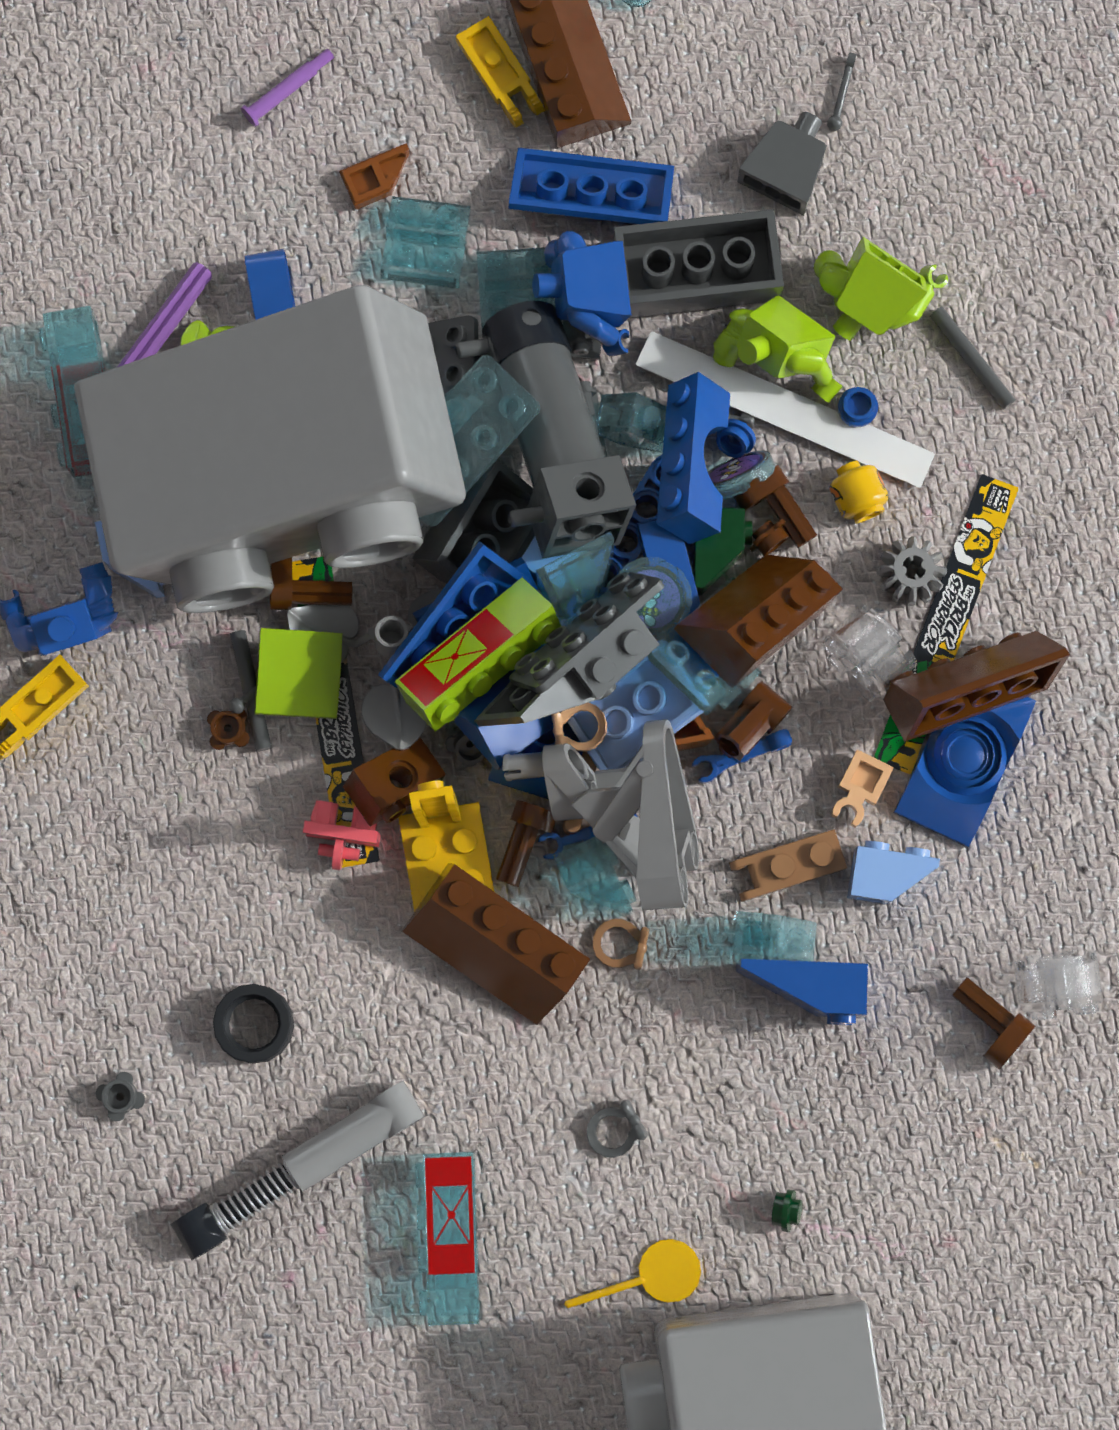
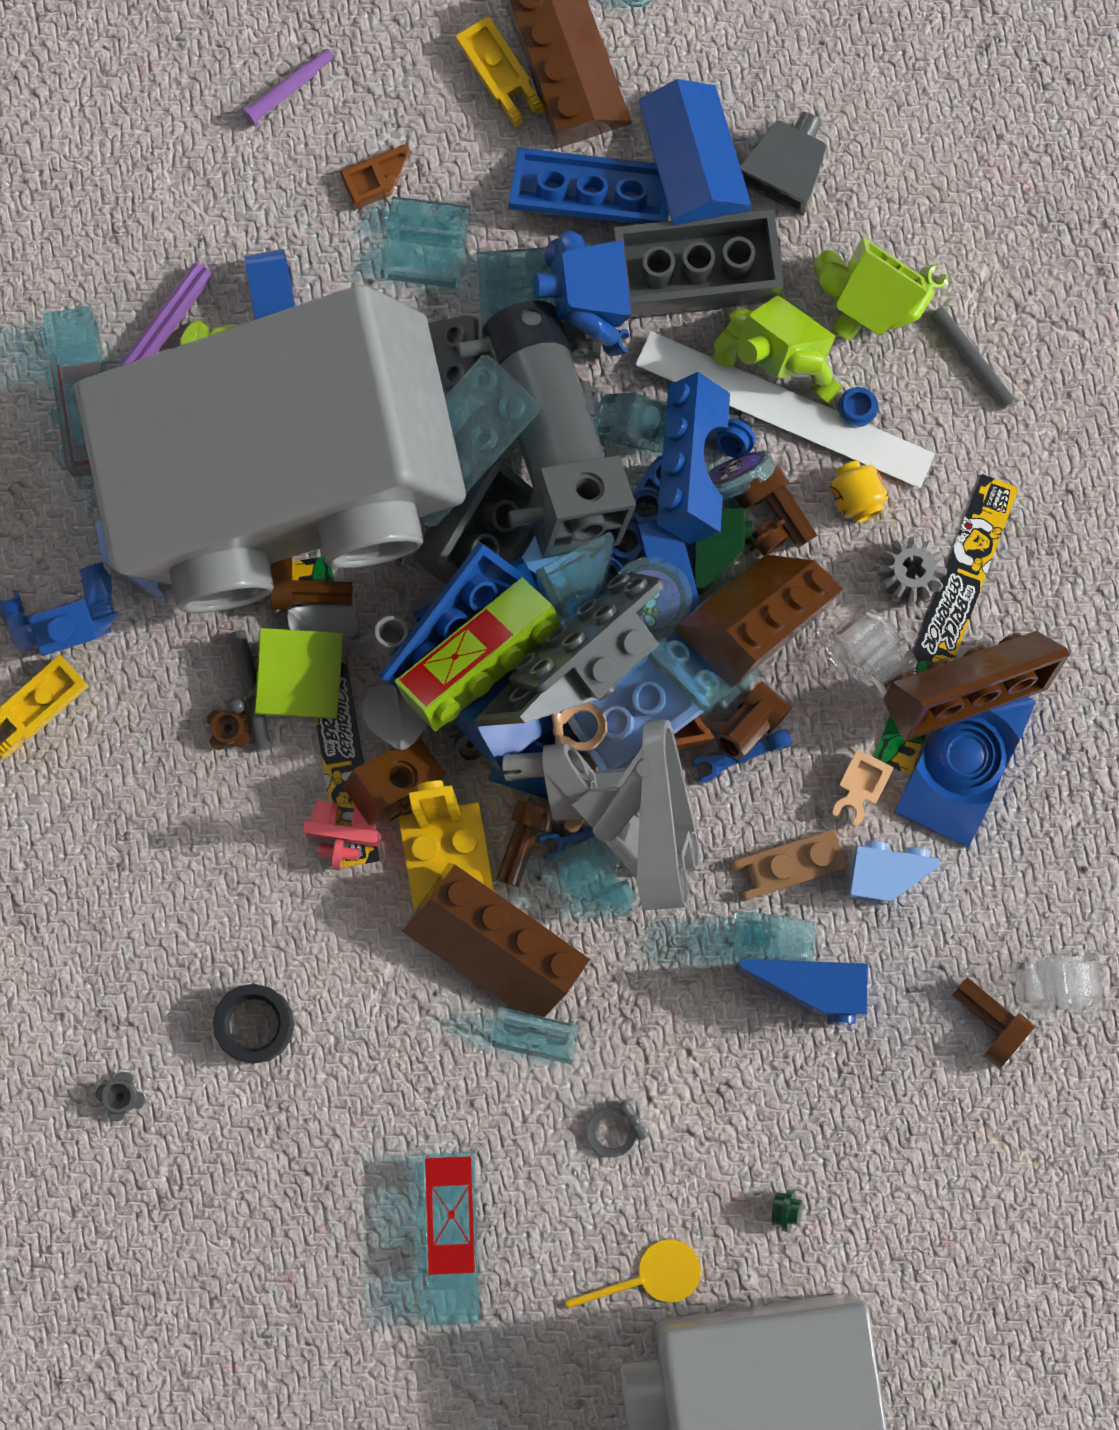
(301, 1168): piece -> none
(535, 1035): none -> clear light blue plate
(640, 936): medium nougat piece -> none
(693, 152): none -> blue slope
(835, 122): dark grey hinge -> none

